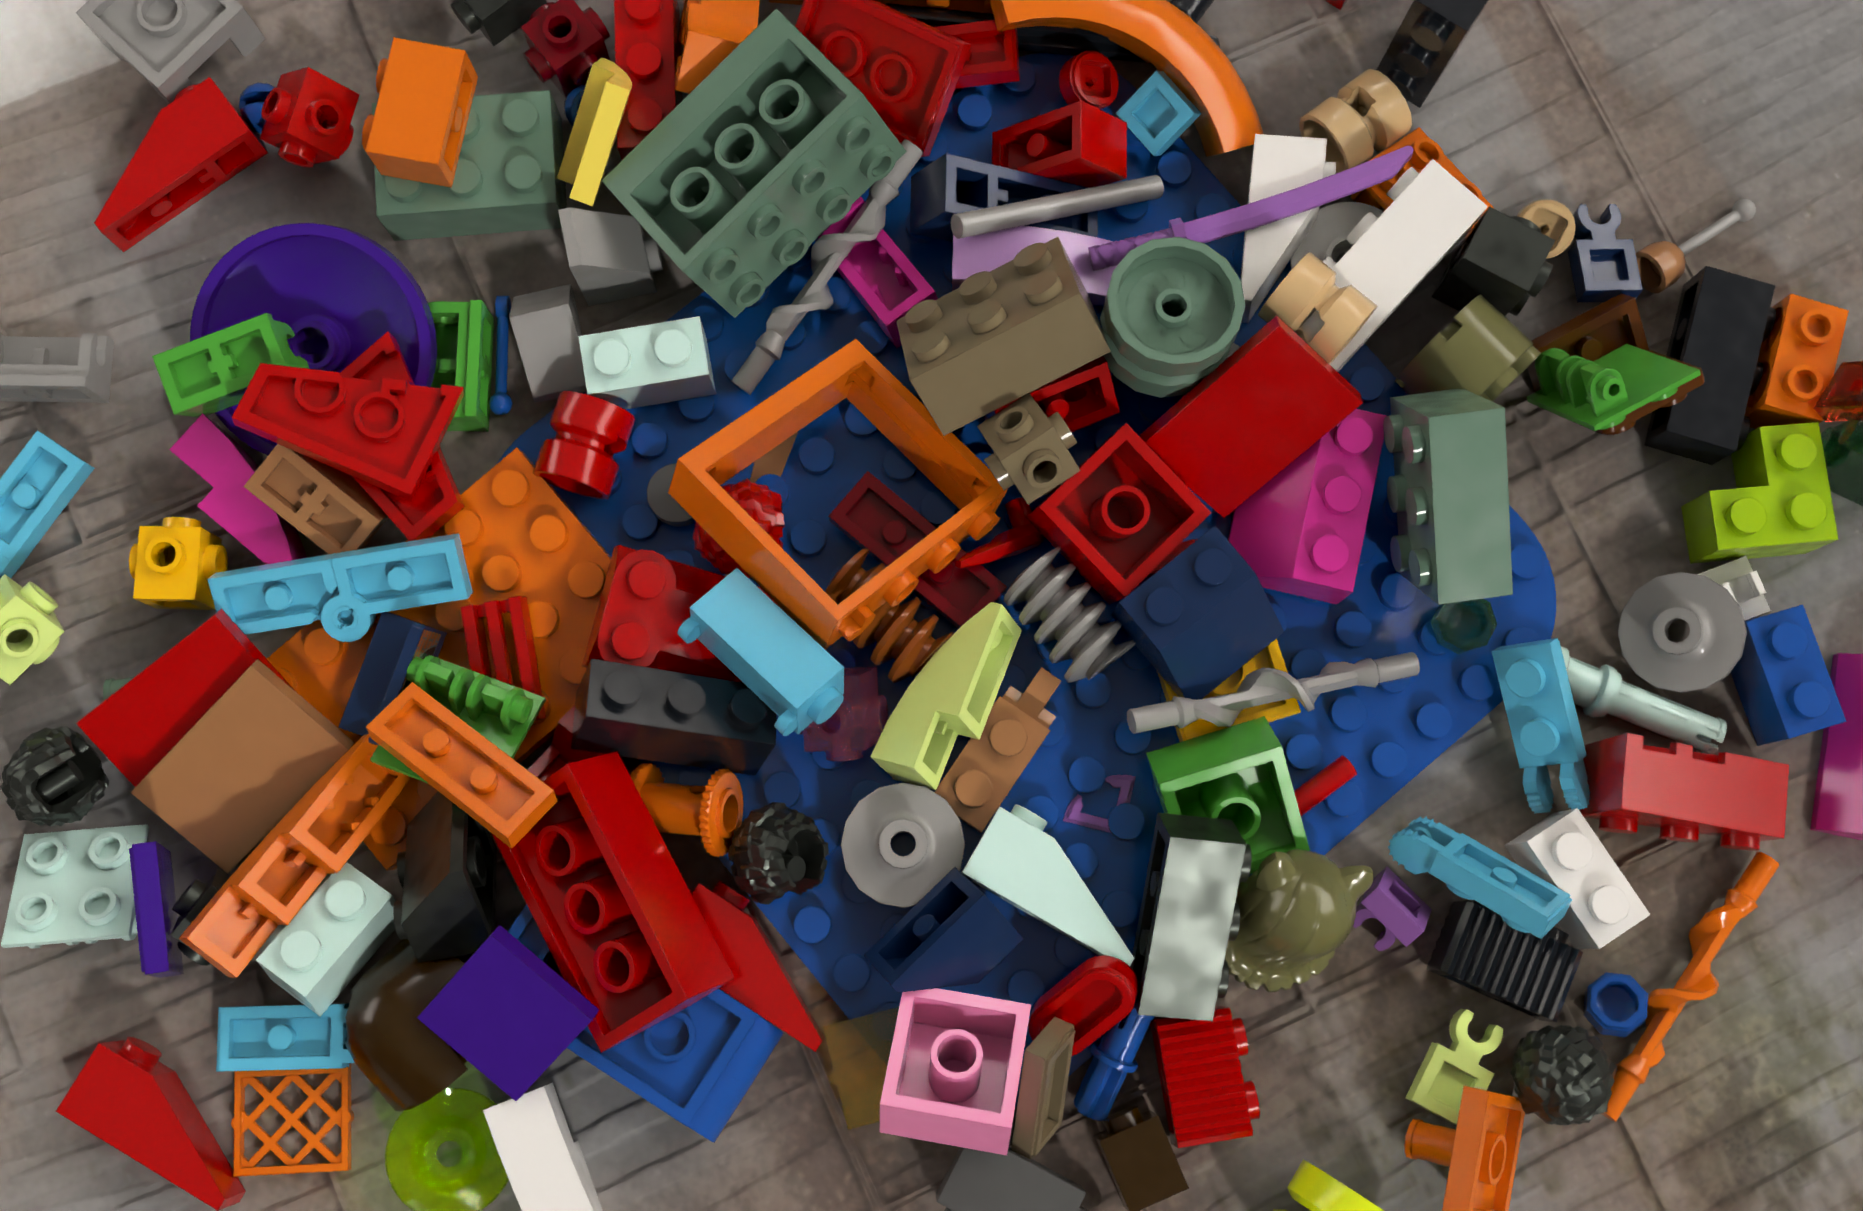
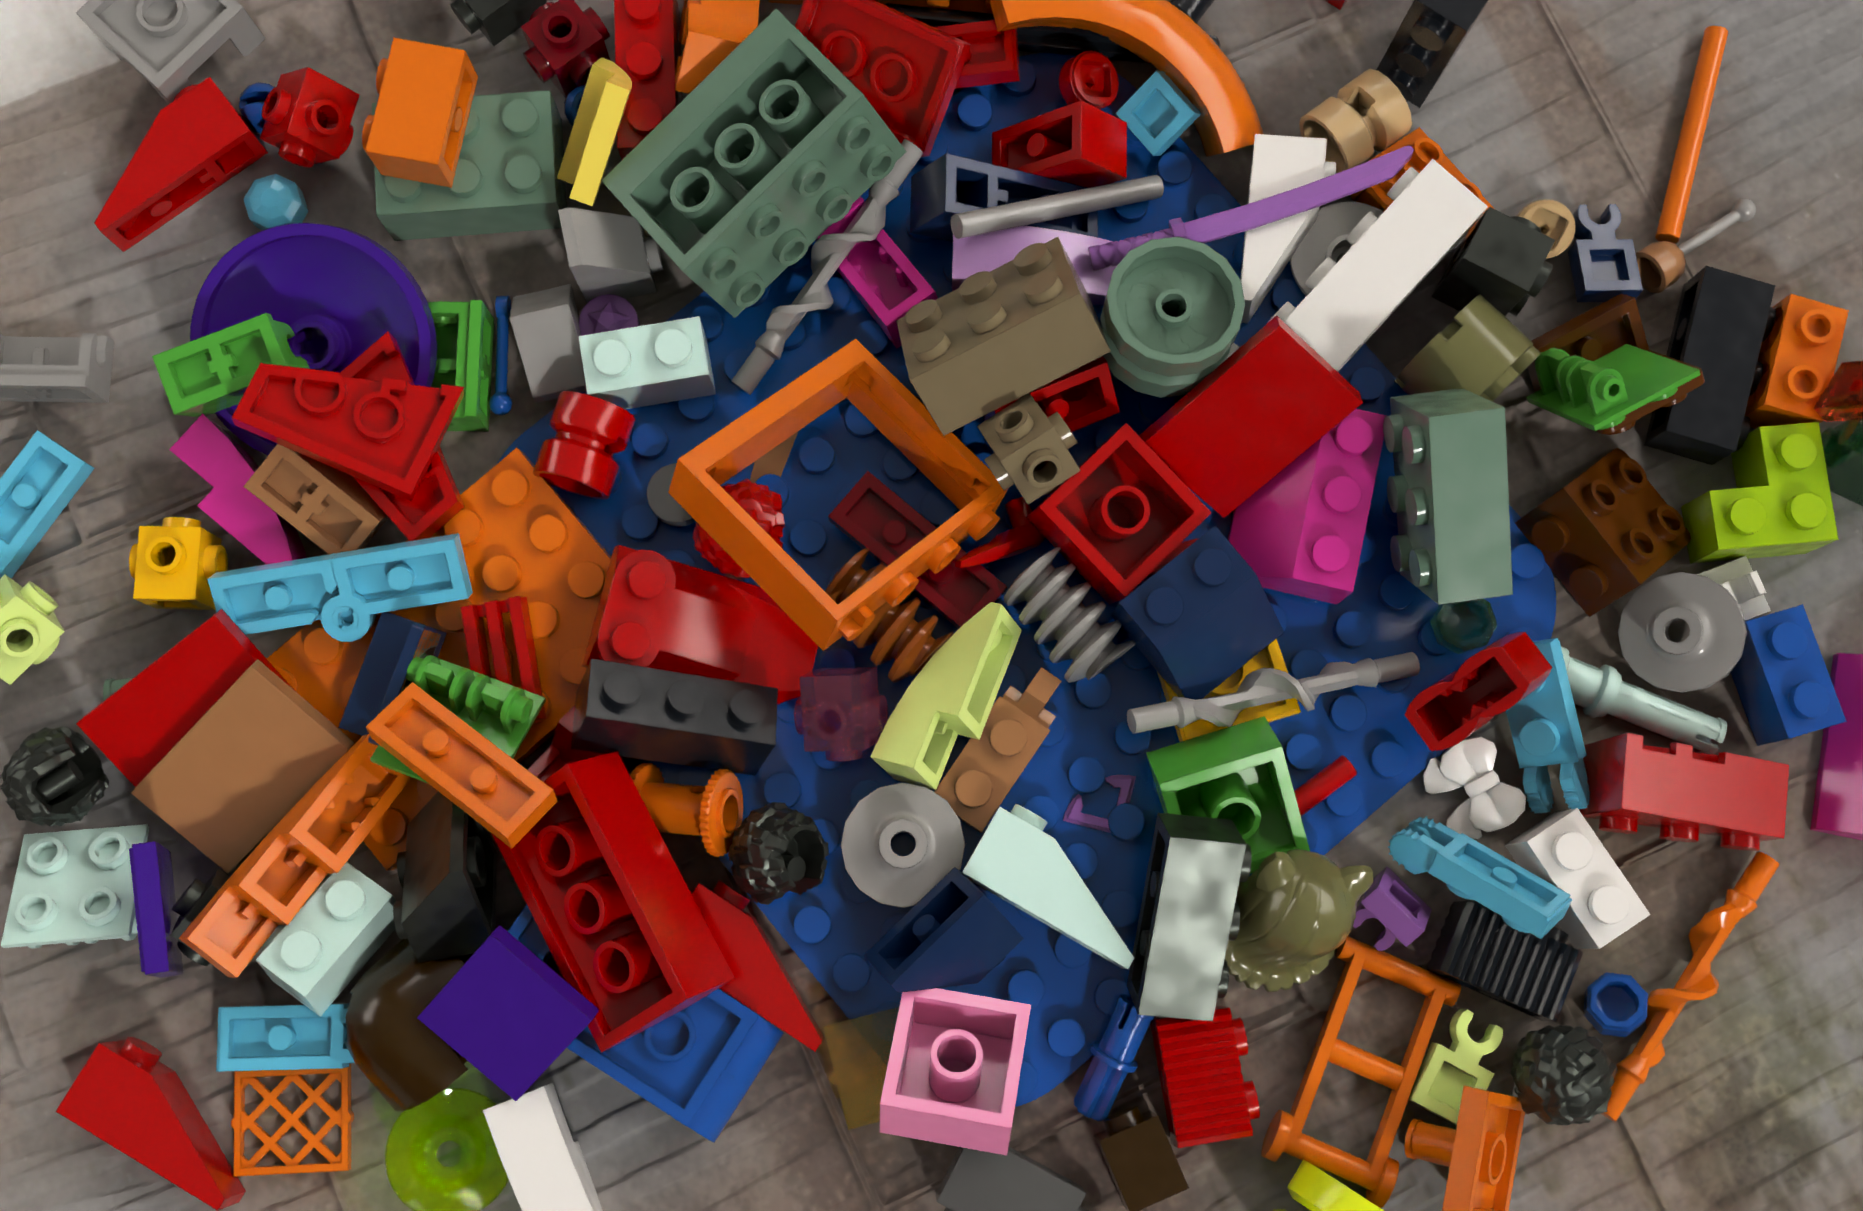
(275, 202): none -> medium azure tile
(607, 314): none -> medium lavender tile
(767, 652): medium azure brick -> none
(1043, 1087): dark tan tile -> none
(1089, 998): red tile -> none
(1285, 1133): none -> orange piece
(1312, 289): tan wheel -> none
(1478, 691): none -> red brick
(1490, 802): none -> white piece
(1605, 531): none -> reddish brown bracket
(1692, 134): none -> orange bar

